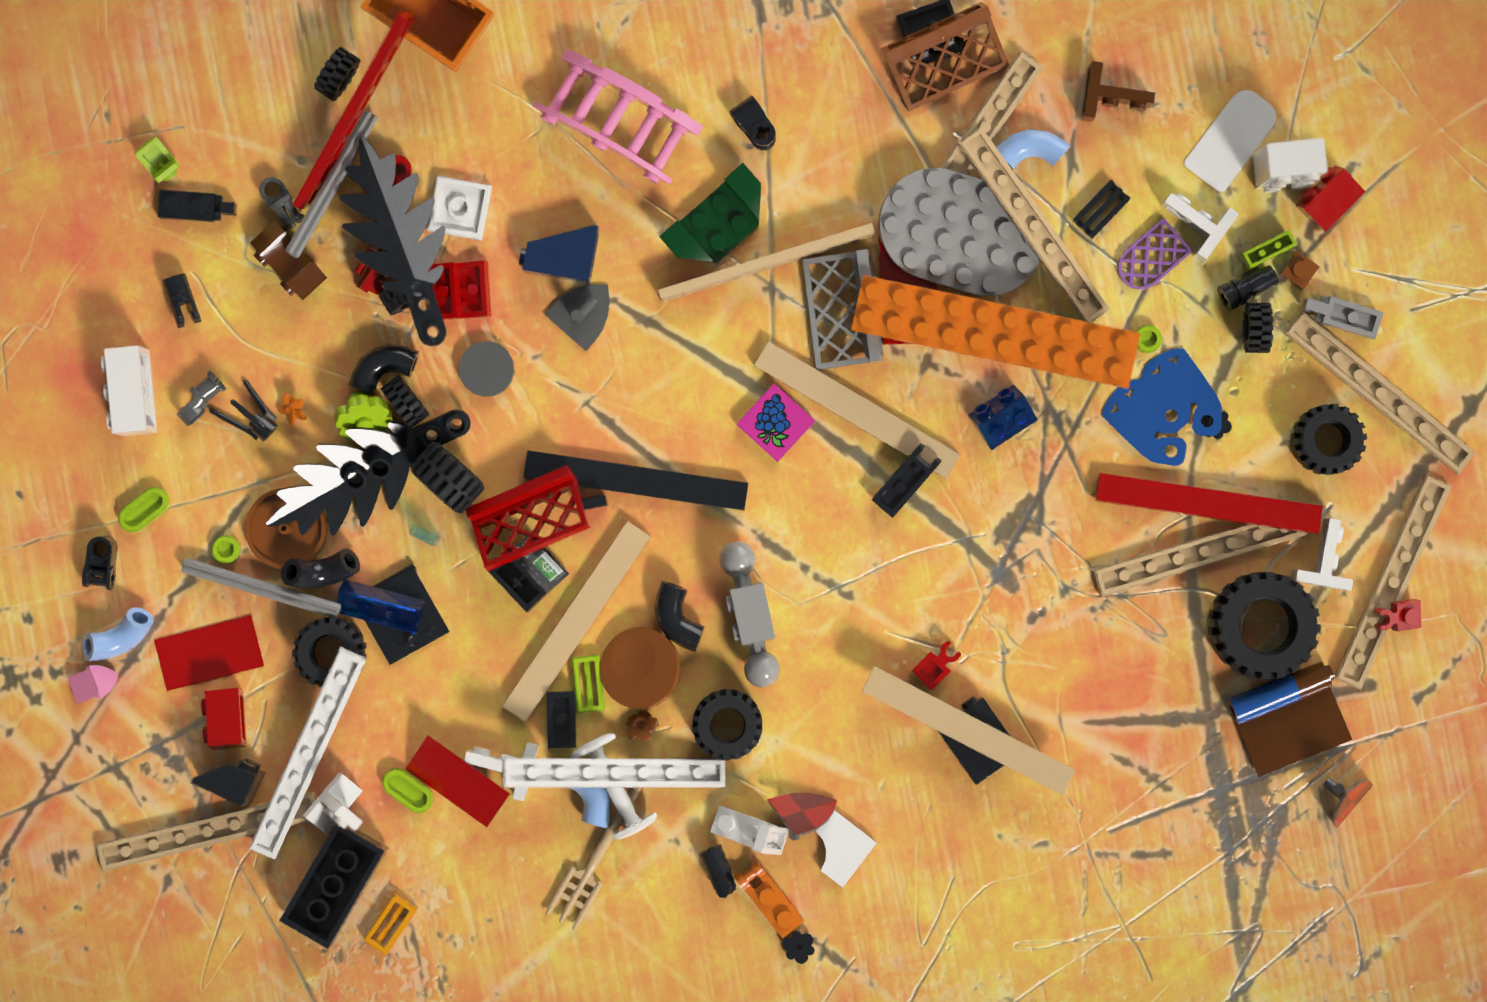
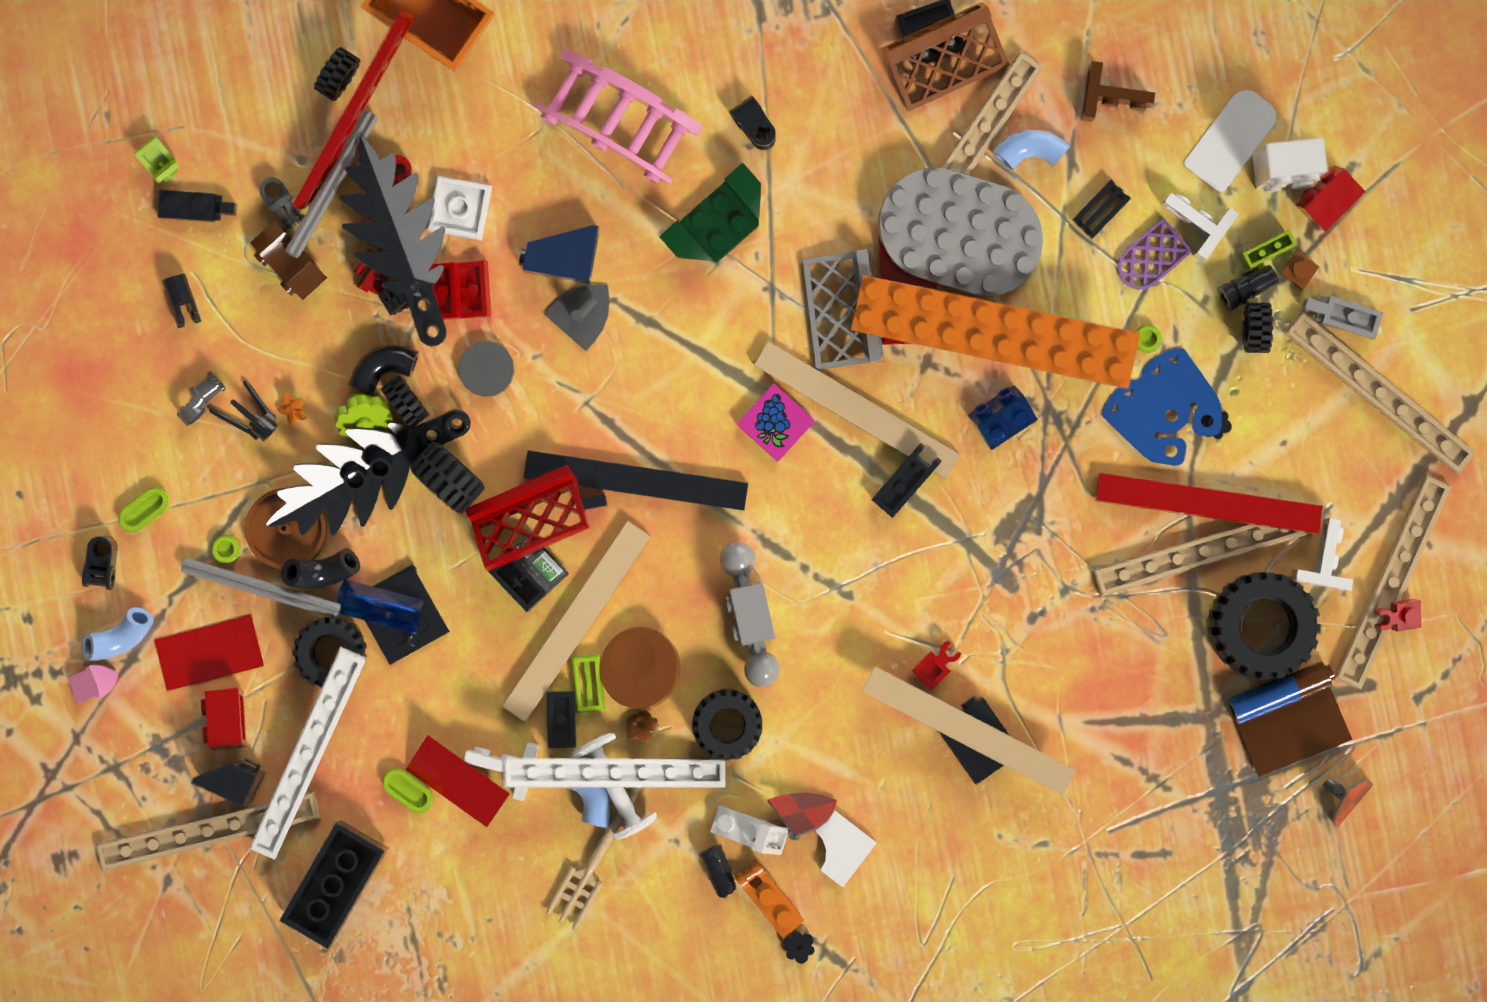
(129, 391): white brick -> none
(334, 805): white bracket -> none
(403, 904): light orange tile -> none
(424, 535): clear light blue tile -> none
(671, 617): black cylinder -> none
(766, 262): tan tile -> none
(1033, 225): tan tile -> none
(1351, 432): black tyre -> none

